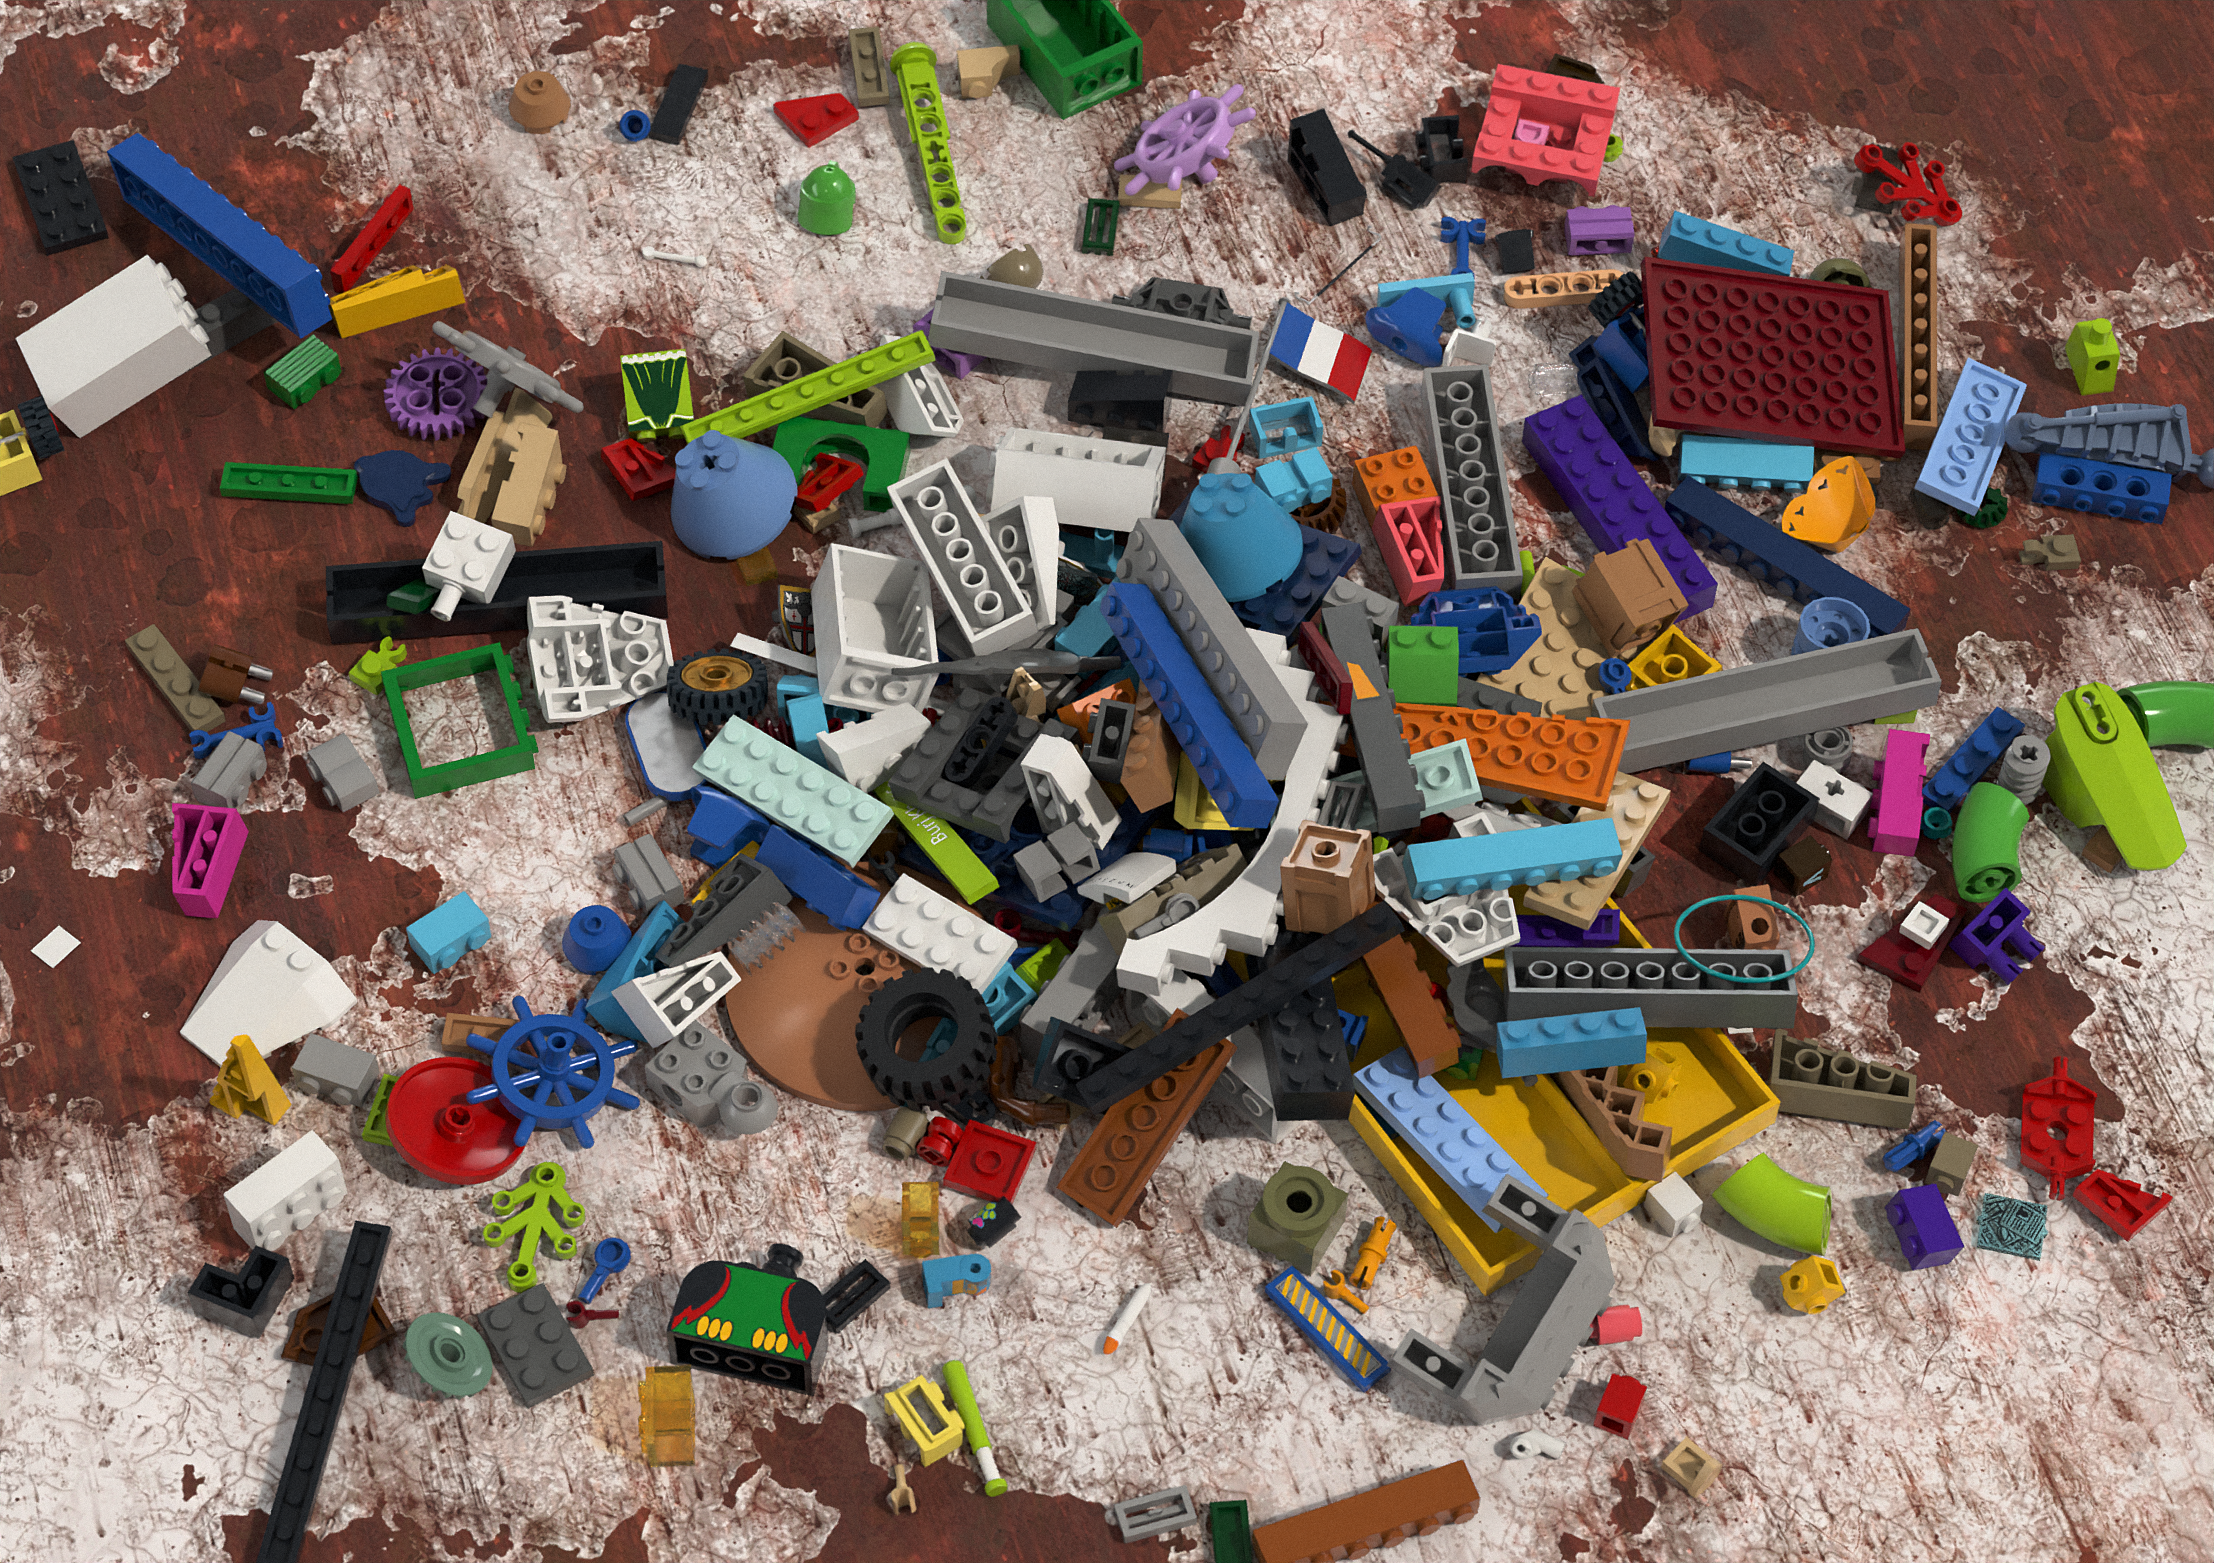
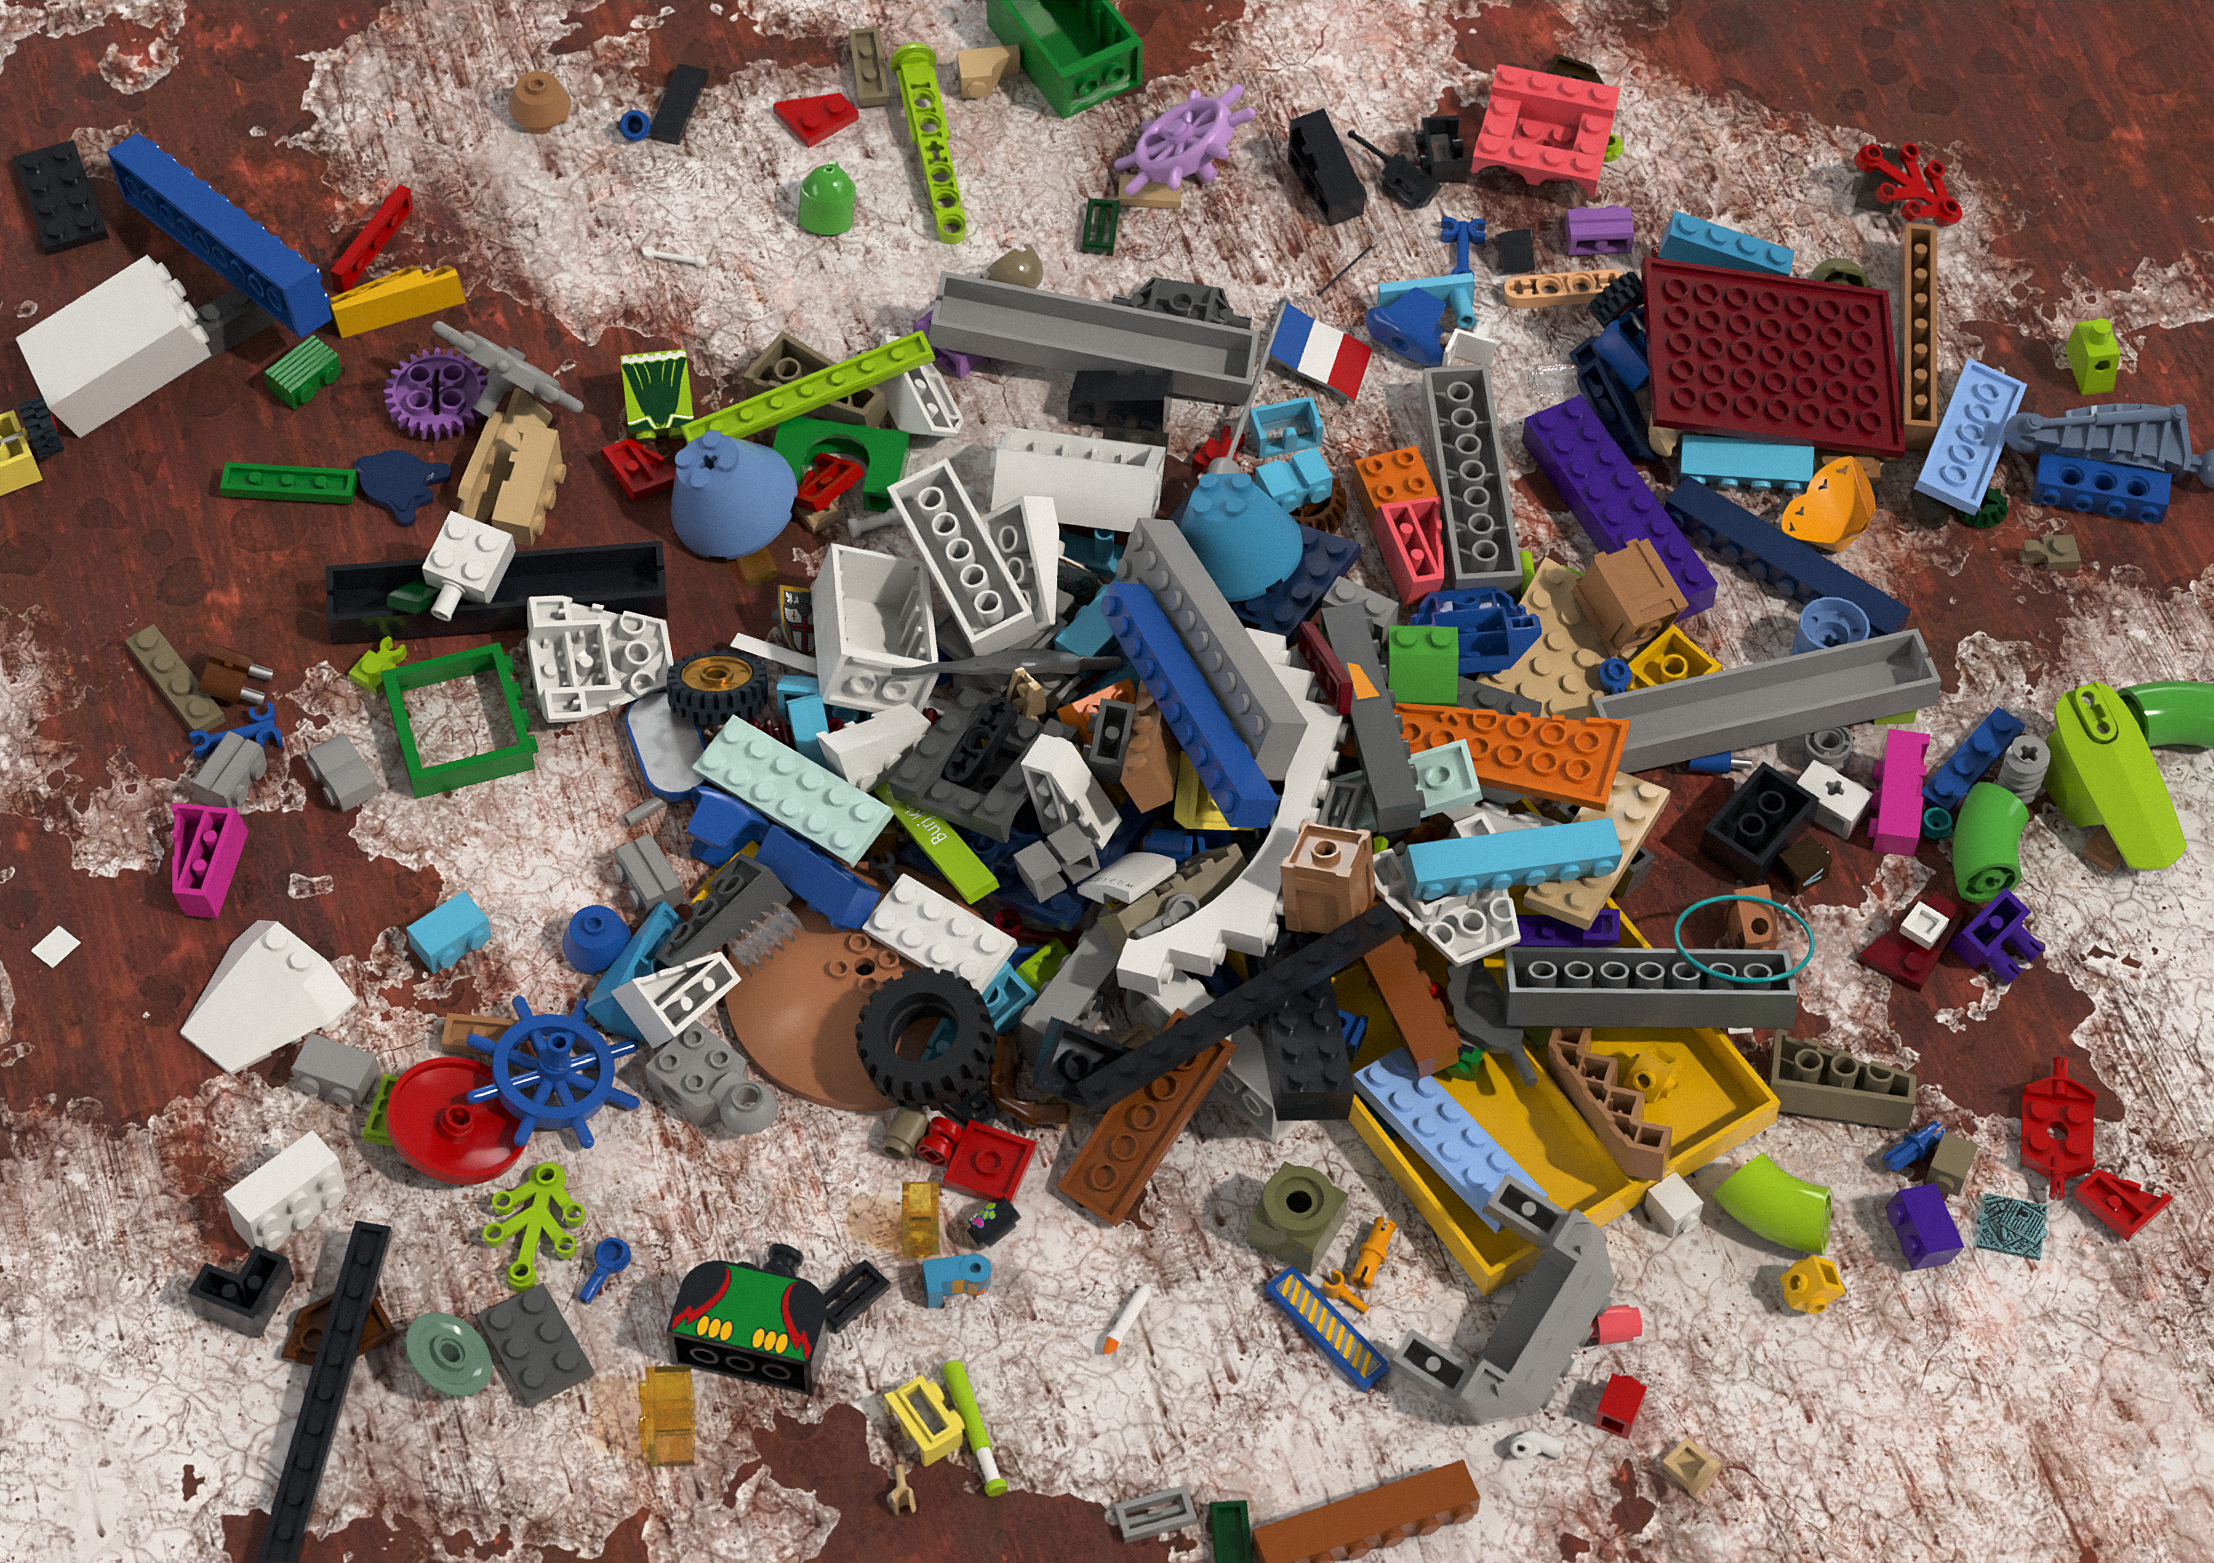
(248, 1084): yellow wedge -> none
(587, 1315): dark red hand -> none
(1437, 826): clear red arm -> none
(1531, 132): bright pink tile -> none
(1571, 1042): dark azure brick -> none

